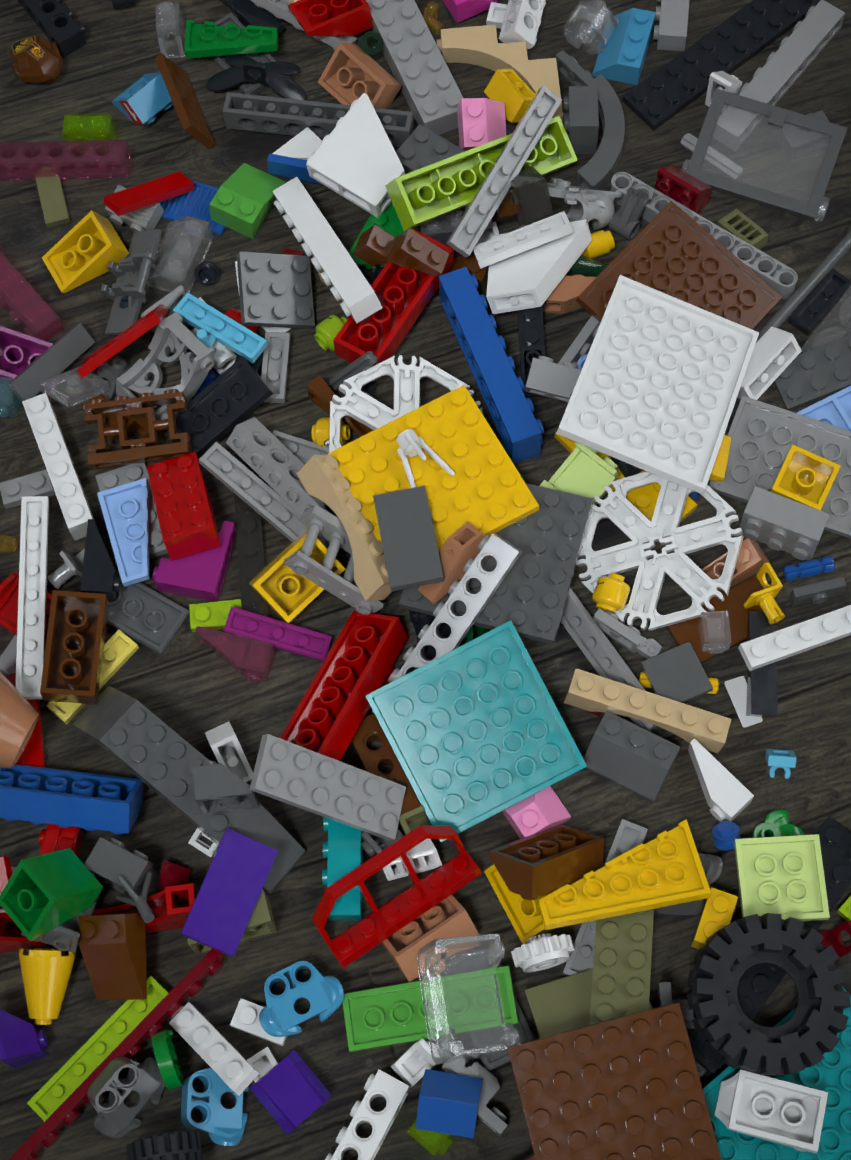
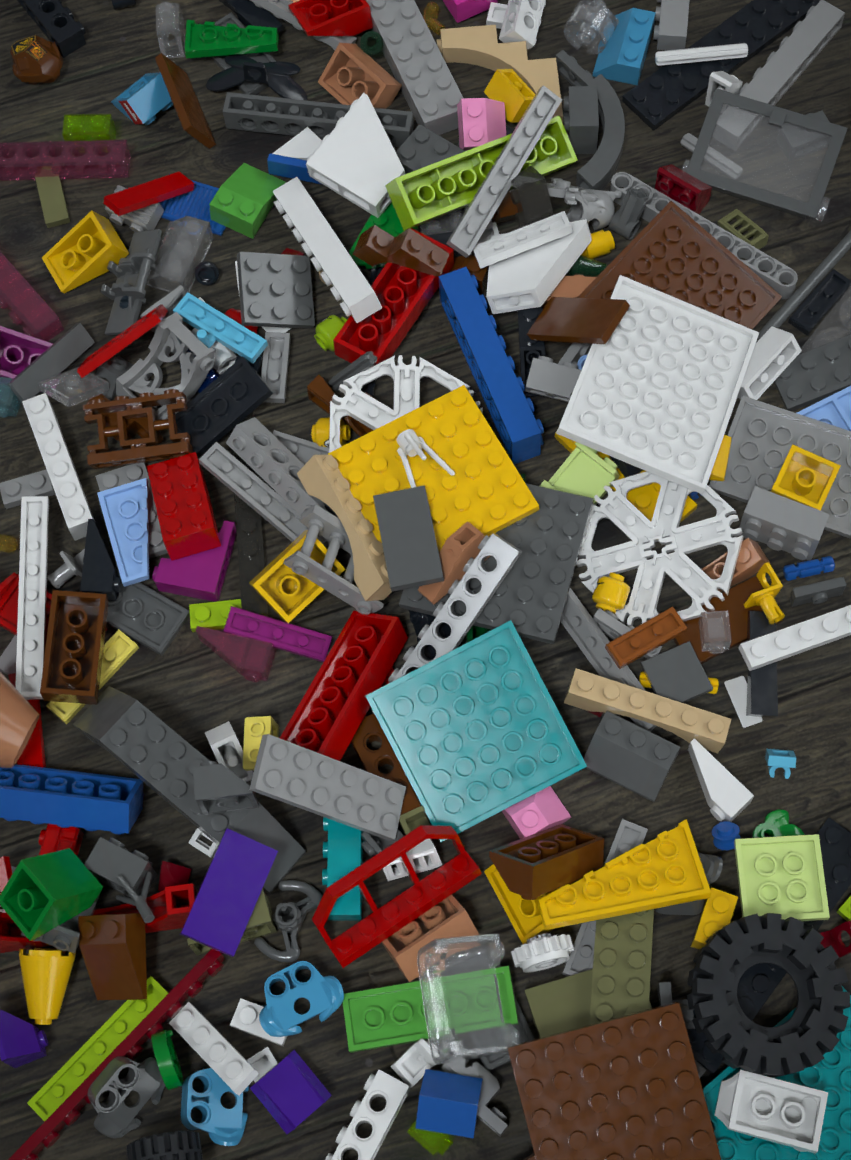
(253, 732): none -> light yellow bracket
(290, 920): none -> dark grey piece
(578, 320): none -> reddish brown tile
(646, 637): none -> dark orange tile
(701, 54): none -> white axle

